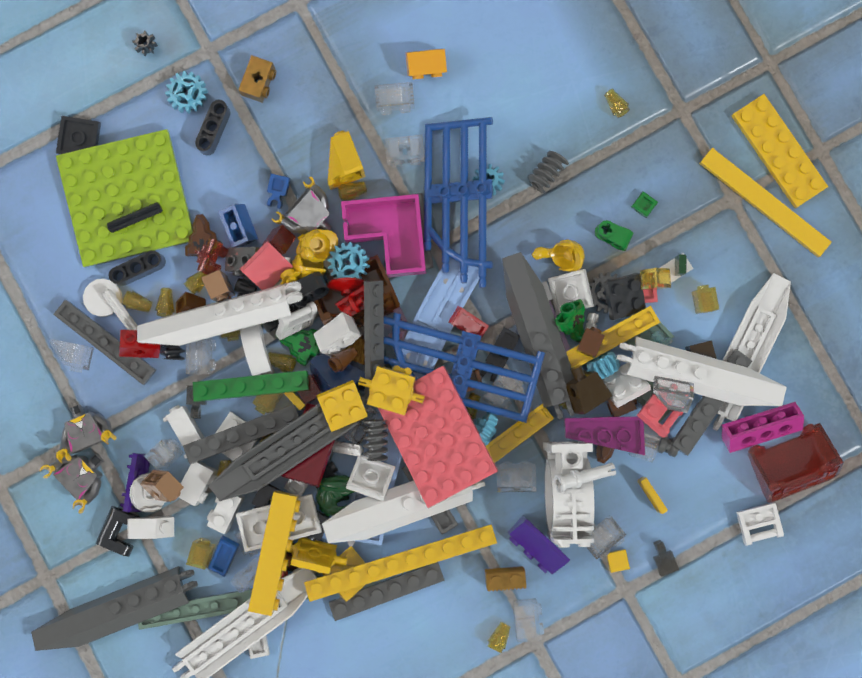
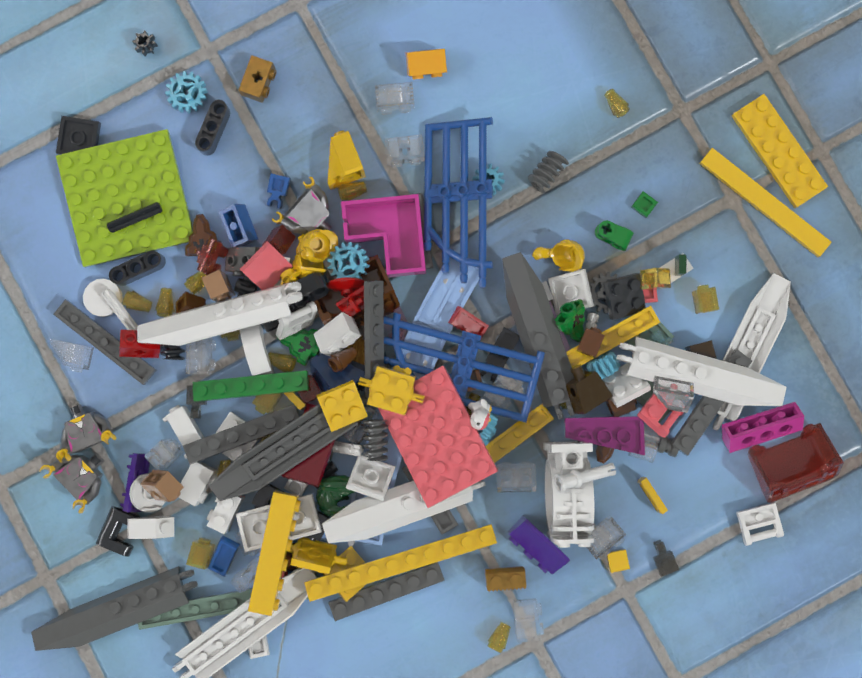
(480, 414): none -> white animal

